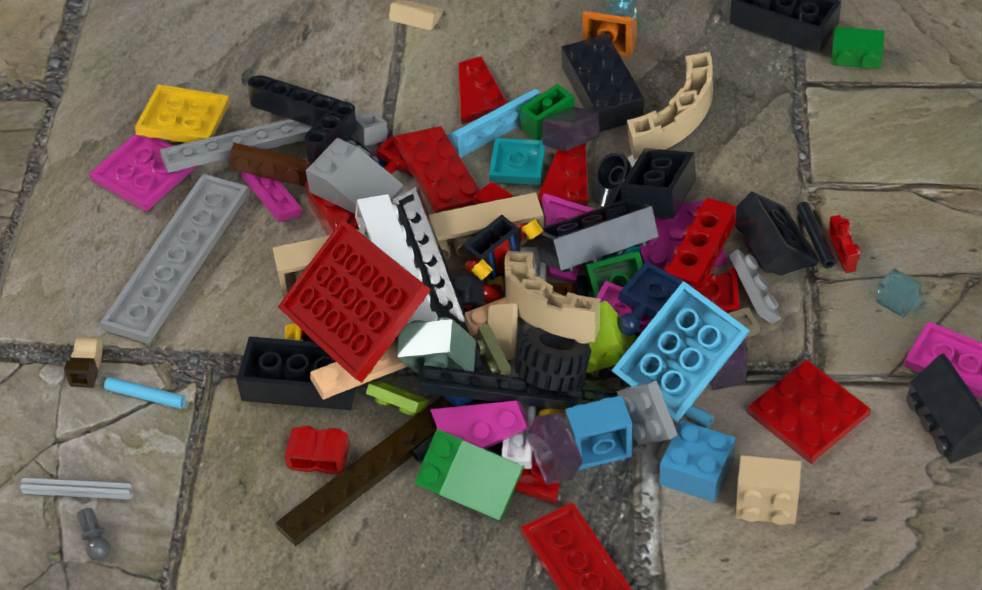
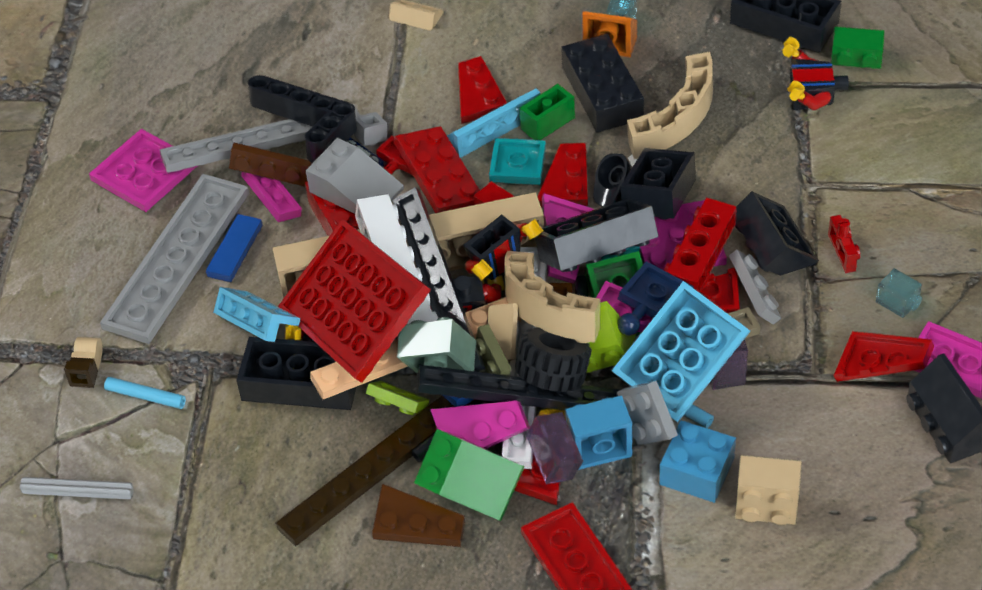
(97, 547): dark grey axle -> none
(182, 114): yellow plate -> none
(234, 248): none -> blue tile
(252, 313): none -> medium azure fence
(317, 450): red brick -> none
(415, 520): none -> reddish brown wing
(570, 128): clear purple brick -> none
(808, 411): red plate -> none
(811, 80): none -> torso
(816, 235): black piece -> none
(881, 355): none -> red wing

